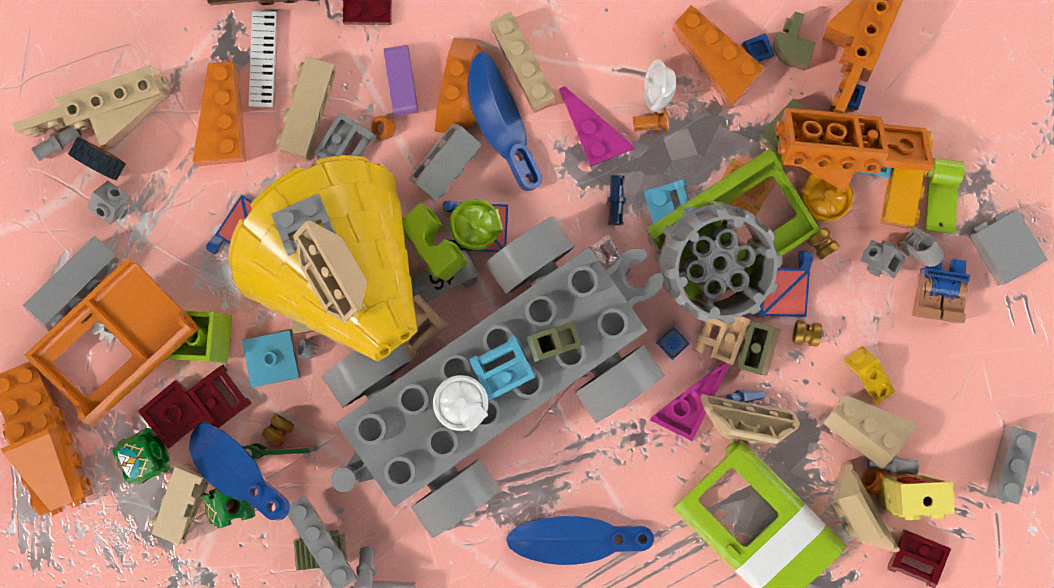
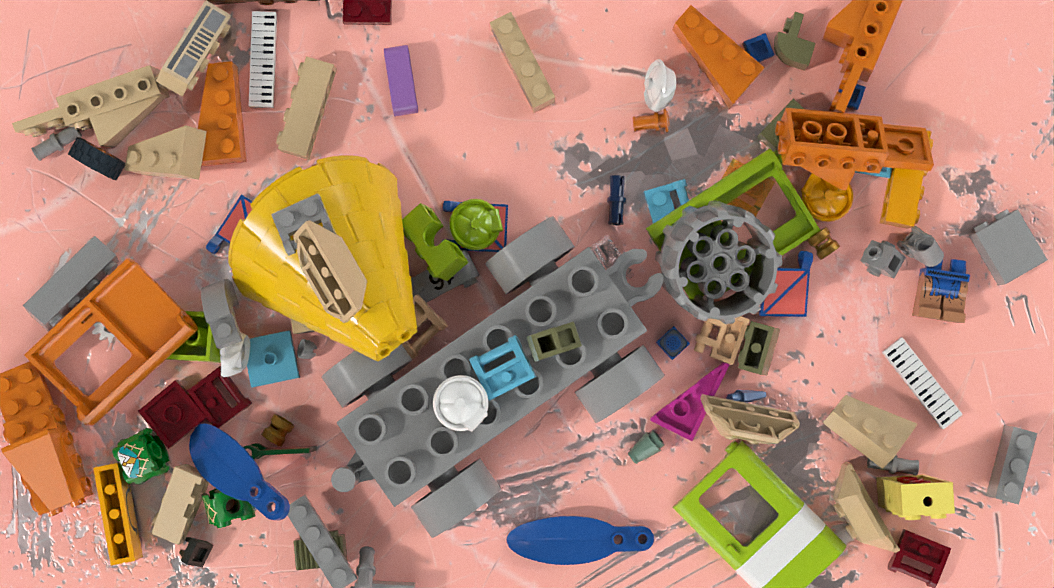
(109, 202): light grey brick -> none
(117, 514): none -> light orange brick
(169, 154): none -> tan wedge
(193, 49): none -> tan brick
(196, 552): none -> pearl dark grey tile
(218, 306): none -> light grey arch
(235, 357): none -> white piece
(340, 137): light grey plate -> none
(389, 127): orange piece -> none
(445, 161): light grey brick -> none
(454, 98): orange wedge -> none
(501, 120): blue plant -> none
(597, 137): dark pink wing -> none
(646, 447): none -> sand green cone
(807, 333): pearl gold wheel -> none
(870, 373): yellow bracket -> none
(872, 481): orange piece -> none
(922, 383): none -> white tile
(942, 195): lime door -> none

